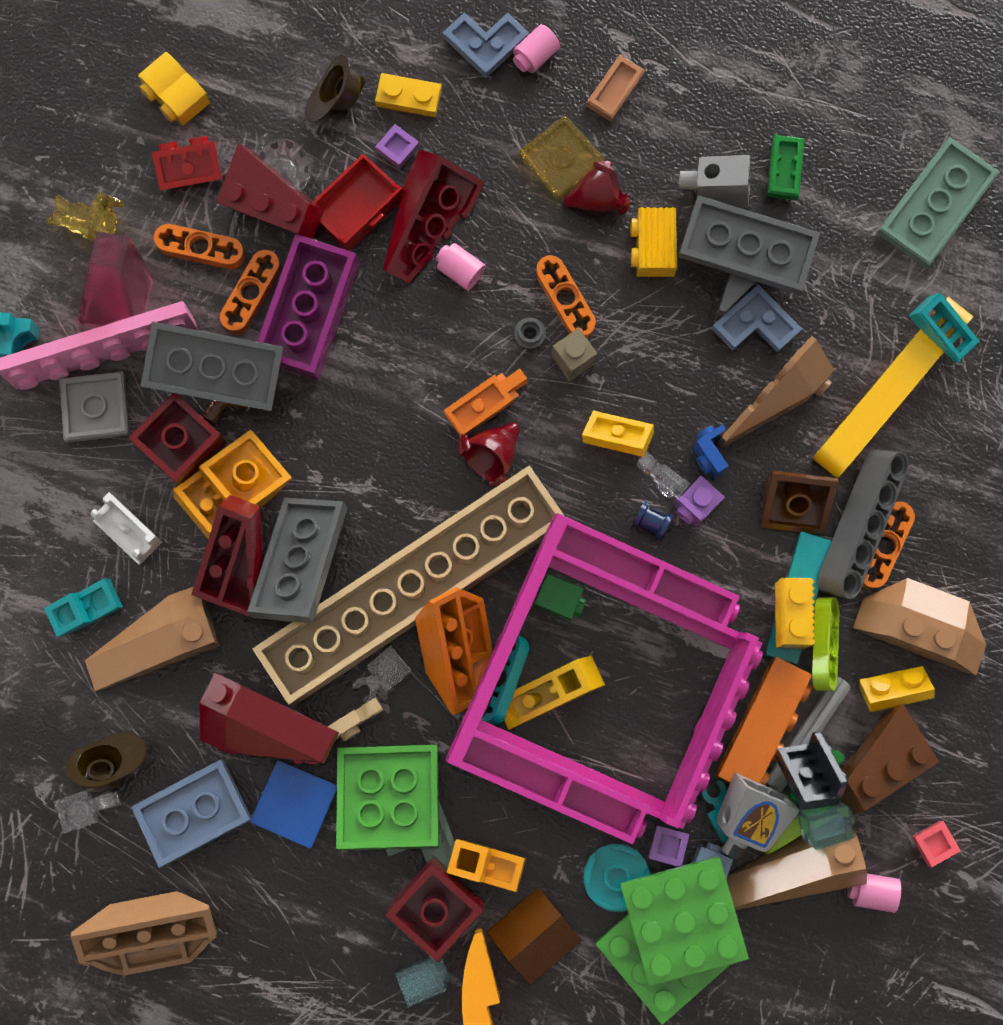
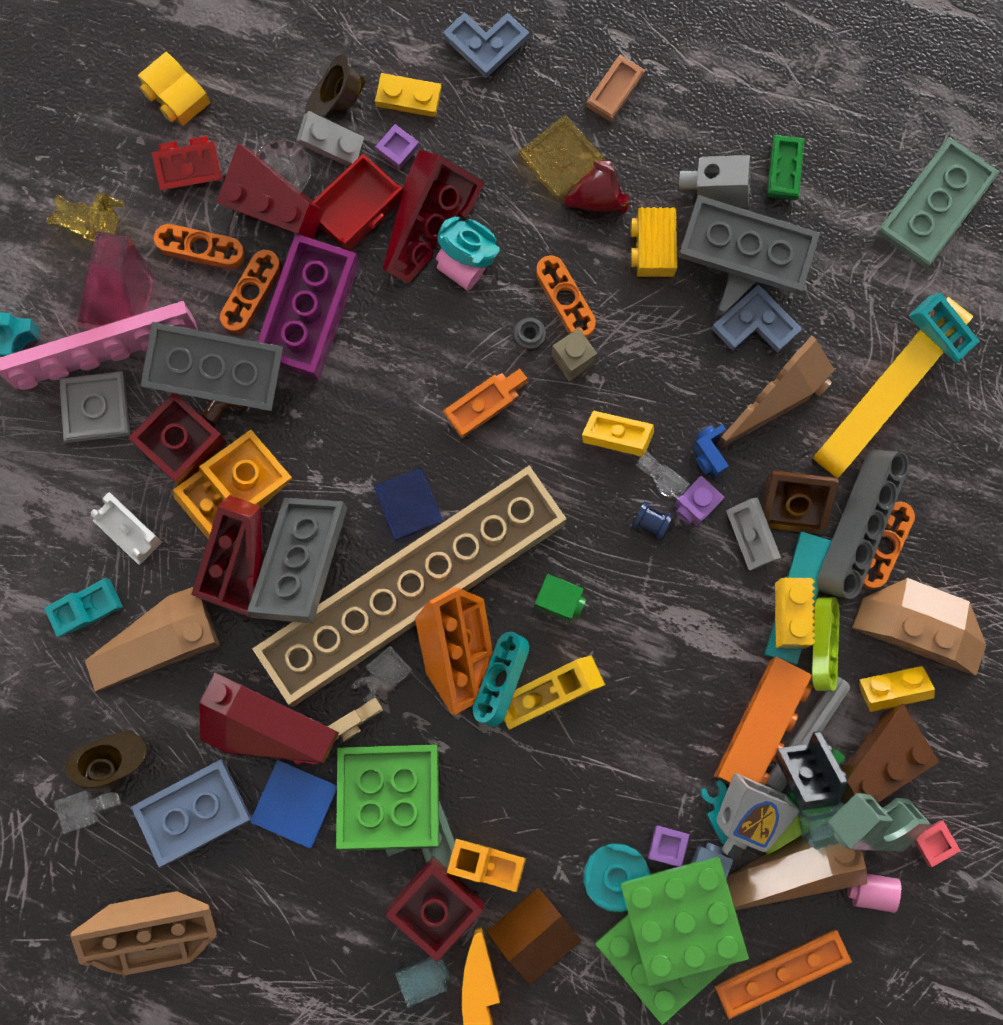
(329, 139): none -> light grey plate
(408, 504): none -> clear blue piece
(468, 242): none -> teal tile
(491, 452): dark red hat -> none
(535, 49): bright pink brick -> none
(568, 784): dark pink door -> none
(753, 534): none -> light grey plate
(782, 973): none -> orange tile
(868, 826): none -> sand green arch

